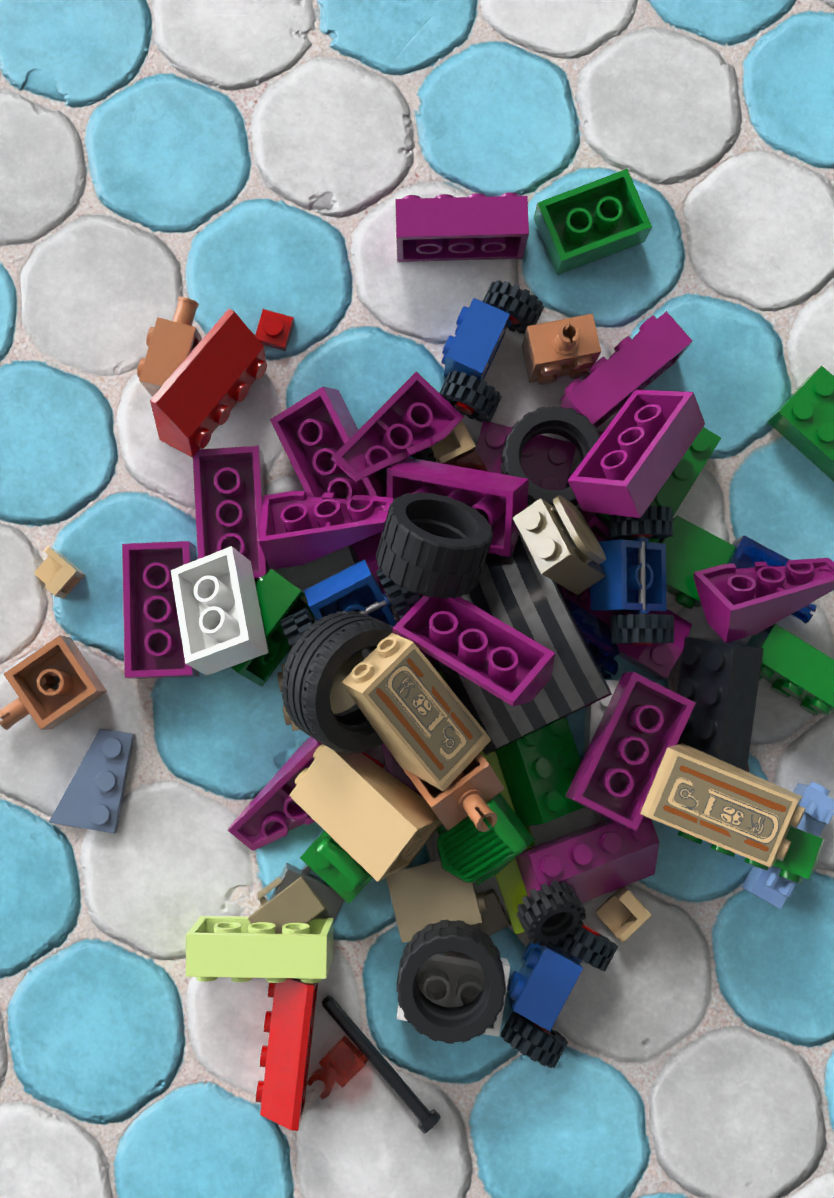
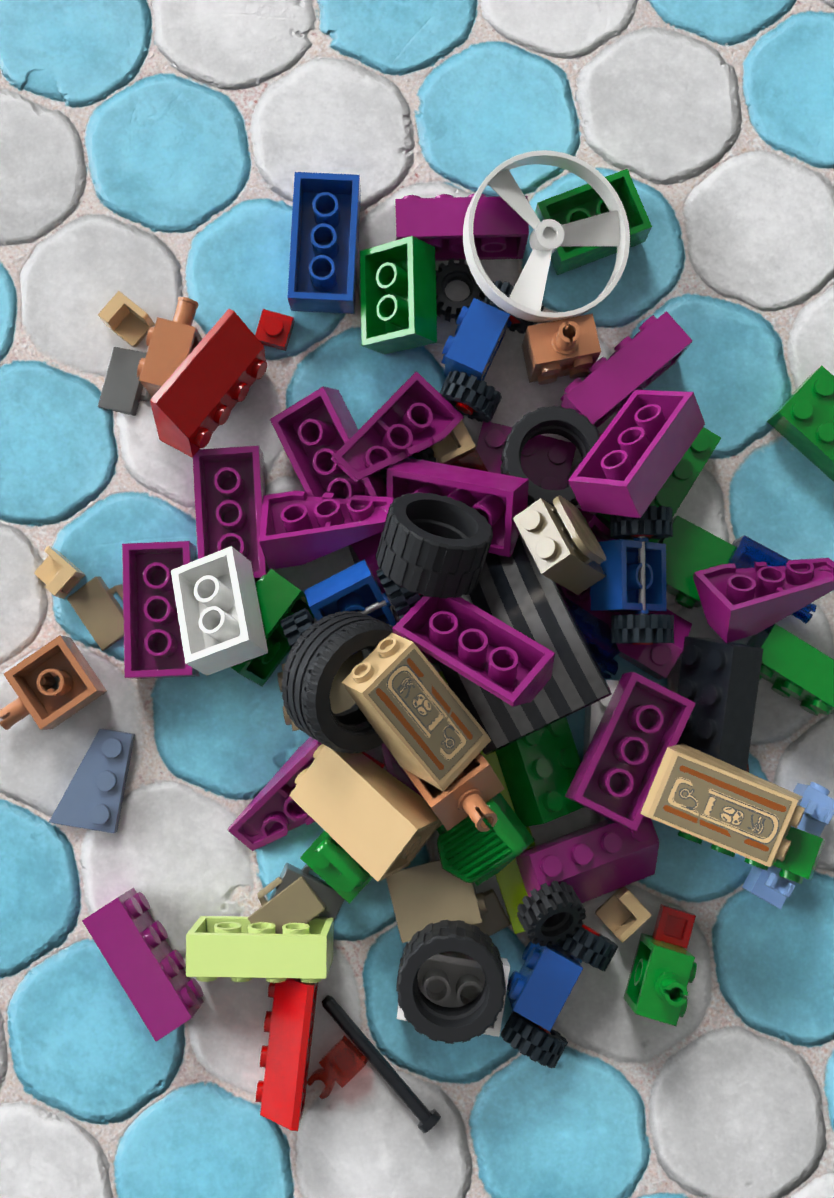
(100, 611): none -> dark tan piece
(122, 385): none -> dark grey piece
(126, 319): none -> tan panel
(145, 963): none -> magenta brick
(324, 242): none -> blue brick
(398, 295): none -> green brick
(449, 273): none -> black tyre
(601, 230): none -> white piece
(660, 980): none -> green brick
(674, 926): none -> red plate

